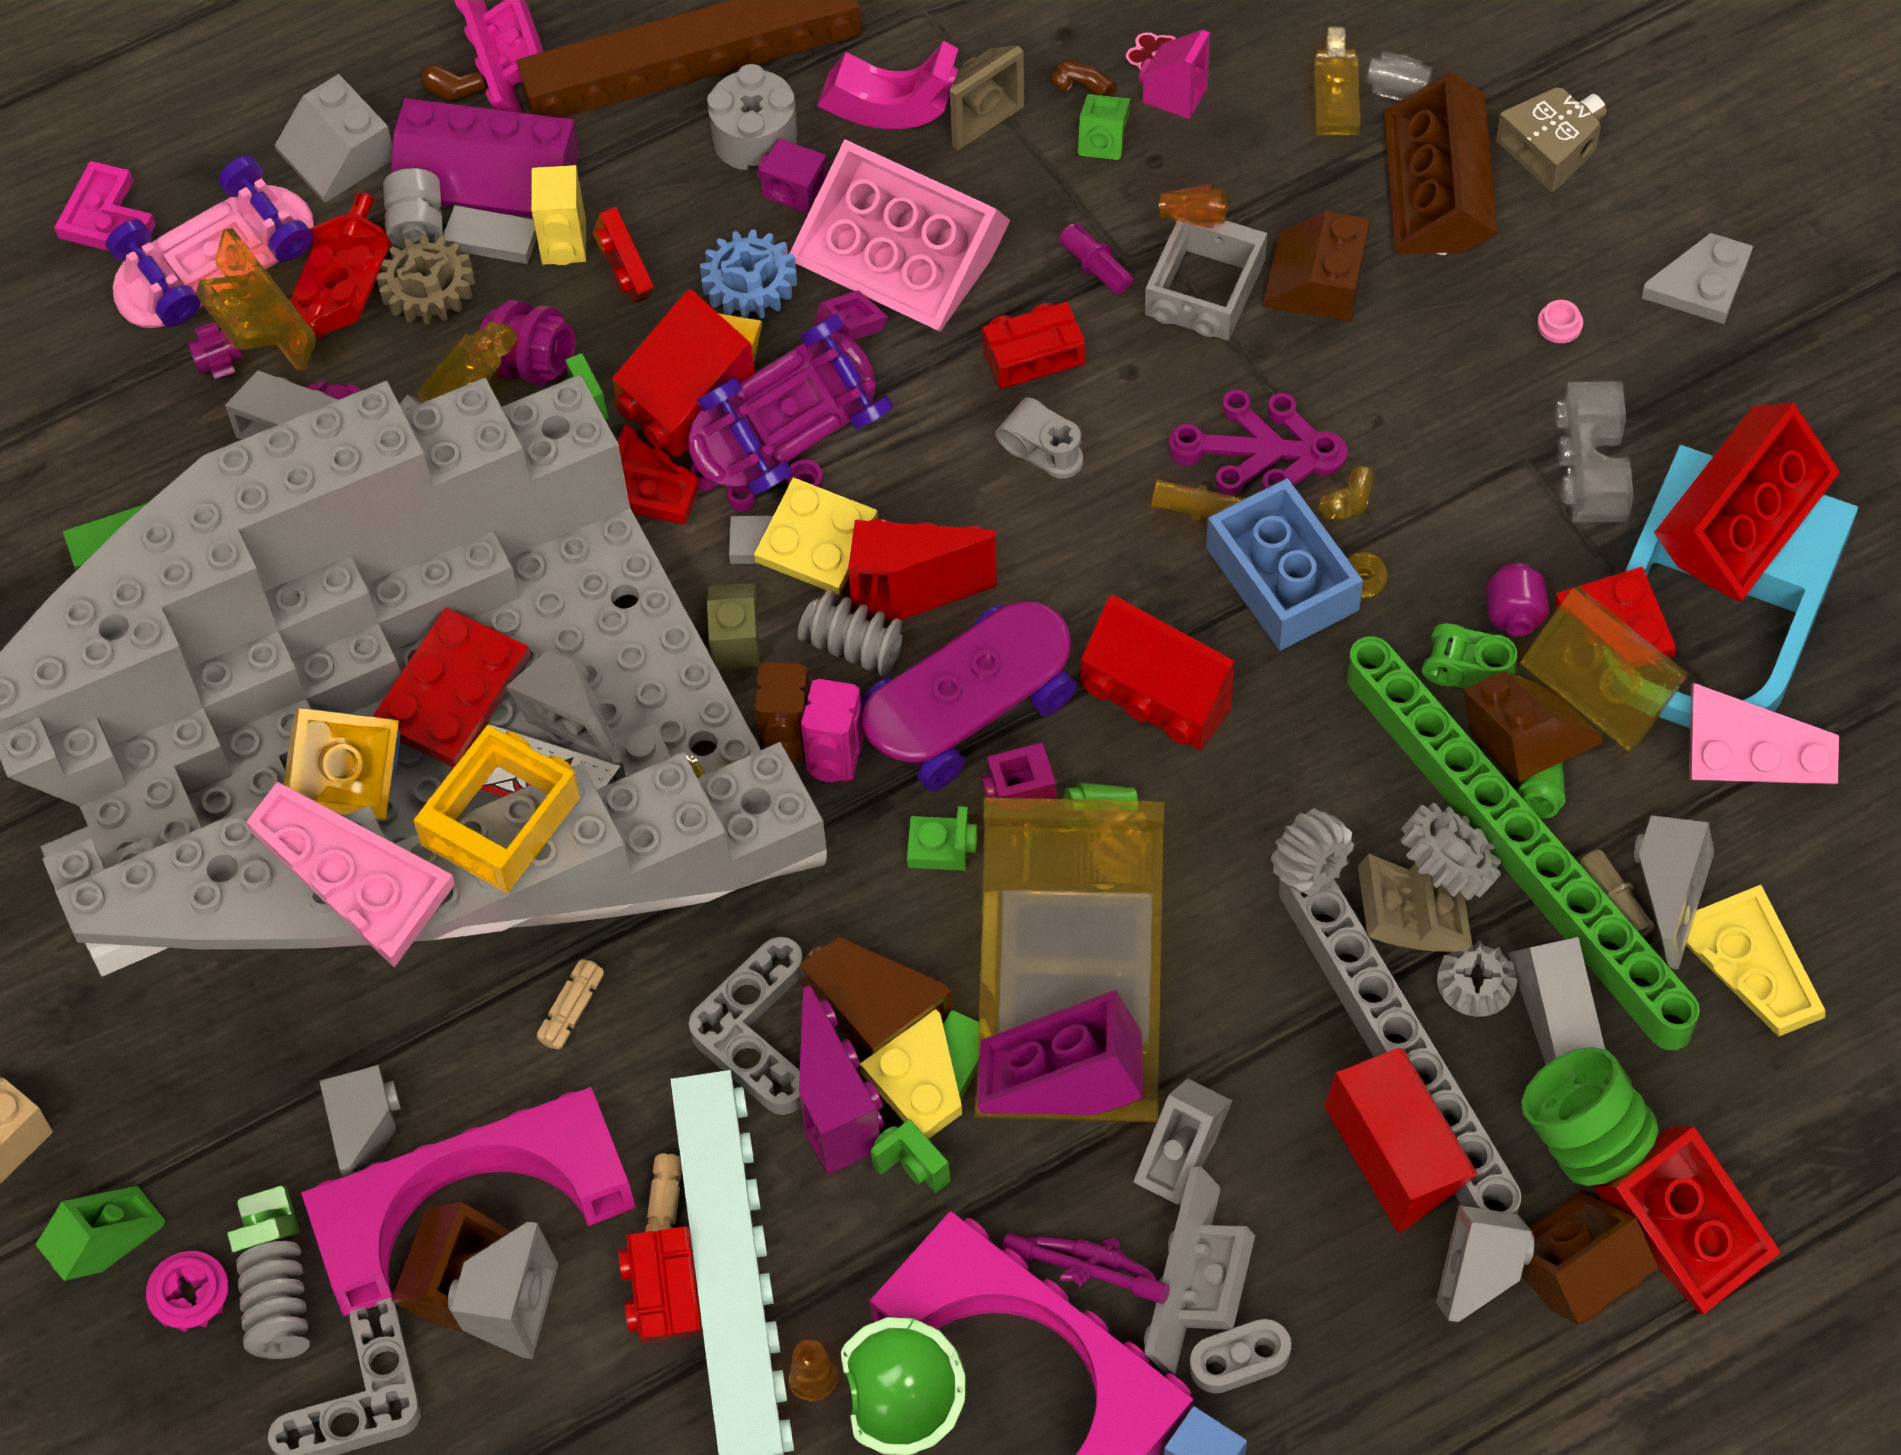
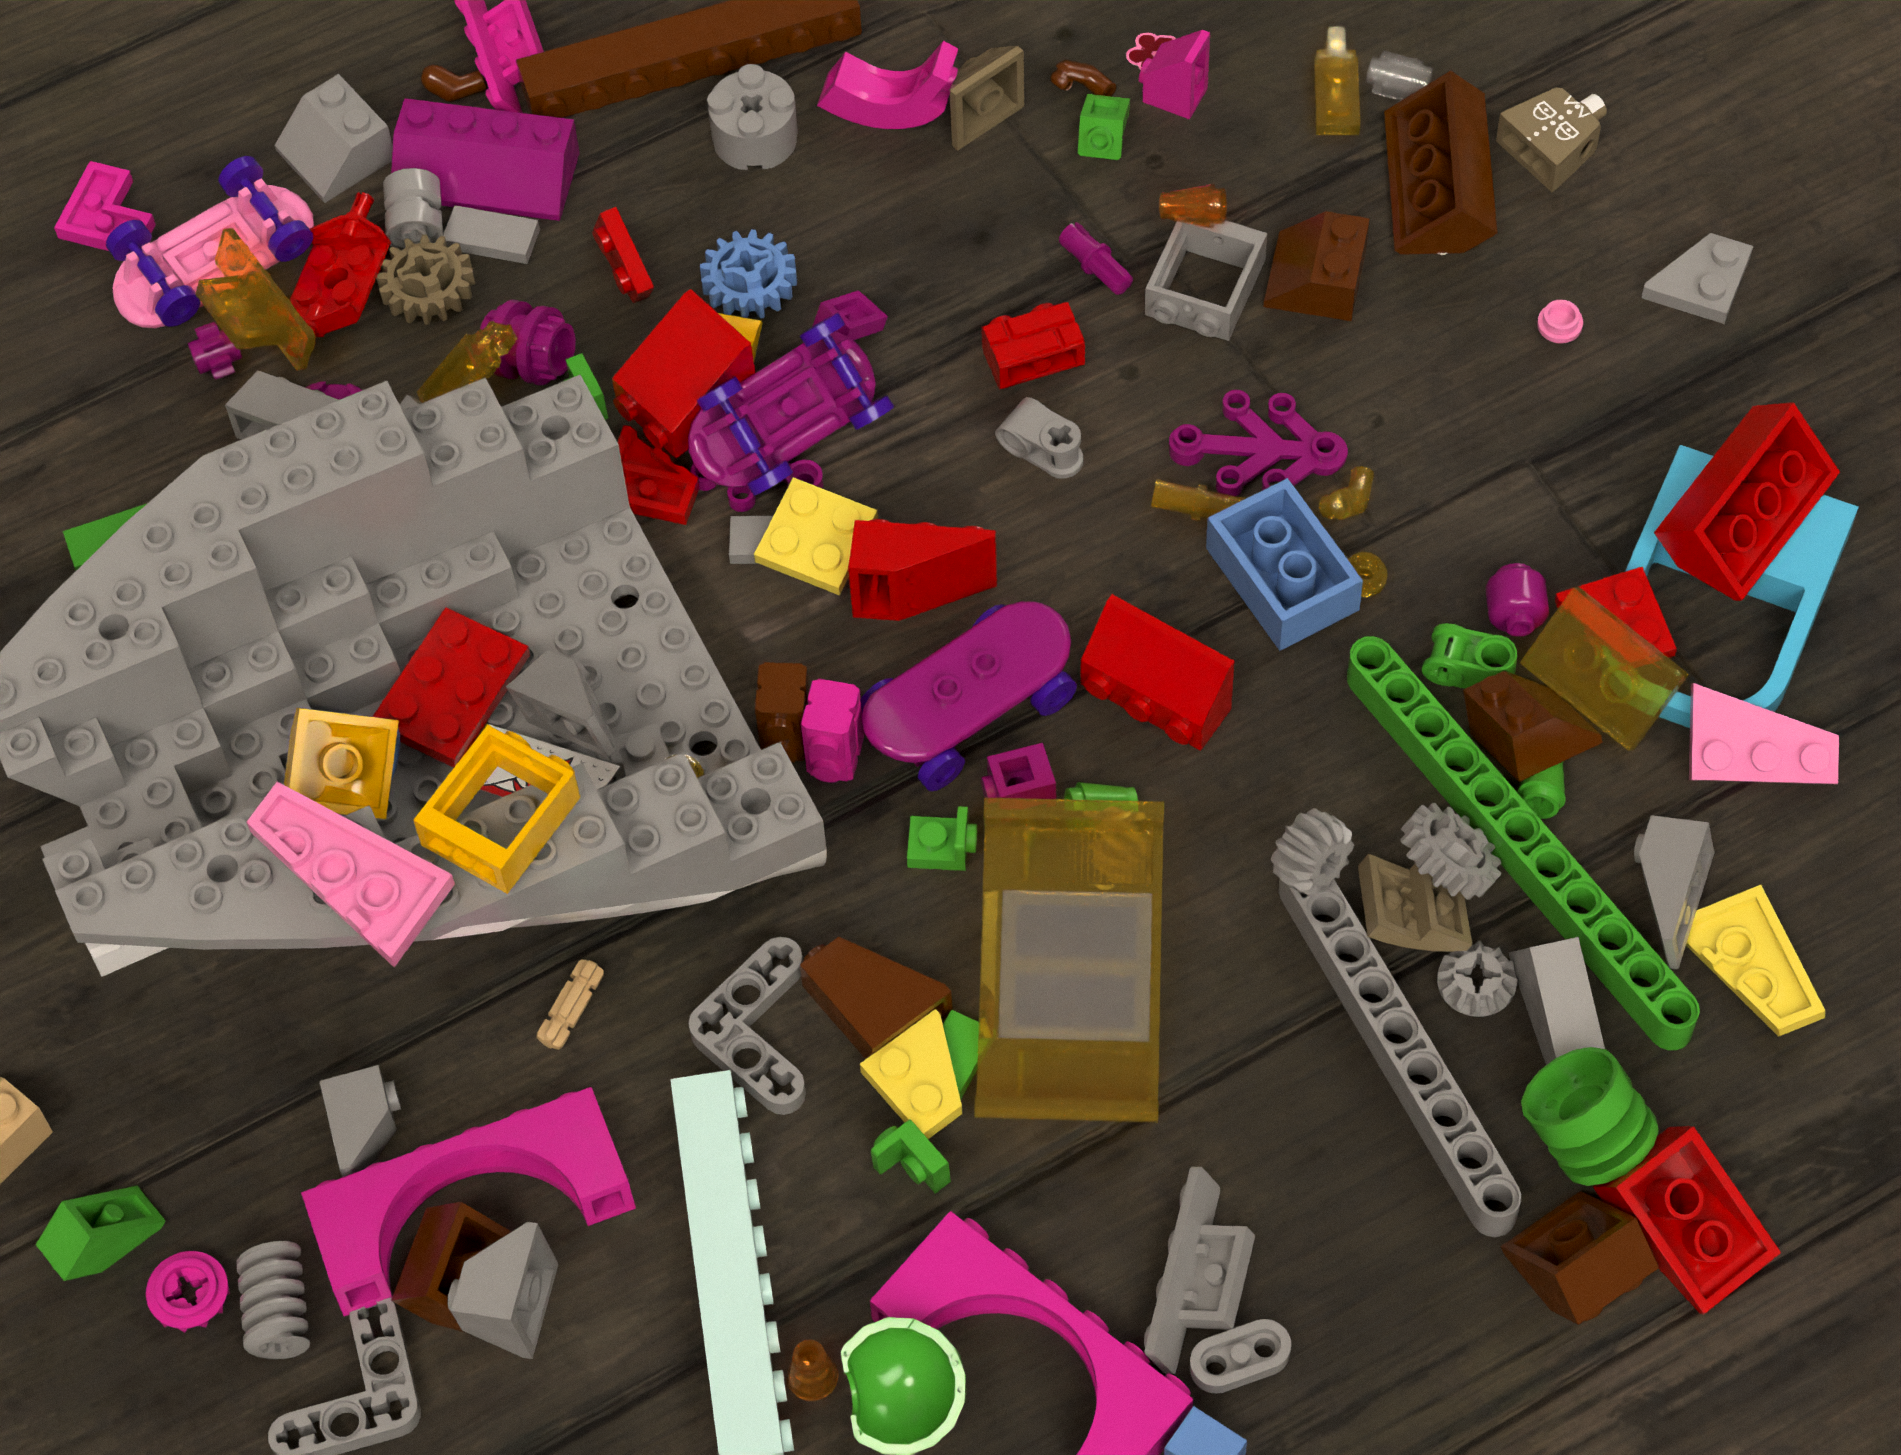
(265, 1219): bracket -> none
(559, 215): light yellow brick -> none
(662, 1285): red brick -> none
(664, 1192): tan axle -> none
(733, 625): olive slope -> none
(792, 175): magenta brick -> none
(835, 1104): magenta slope -> none
(851, 633): light grey piece -> none
(897, 236): bright pink slope -> none
(1064, 1062): magenta slope -> none
(1089, 1261): magenta piece -> none
(1181, 1138): light grey slope -> none
(1398, 1136): red slope -> none
(1482, 1259): light grey slope -> none
(1596, 484): clear arch -> none
(1620, 893): dark tan axle -> none

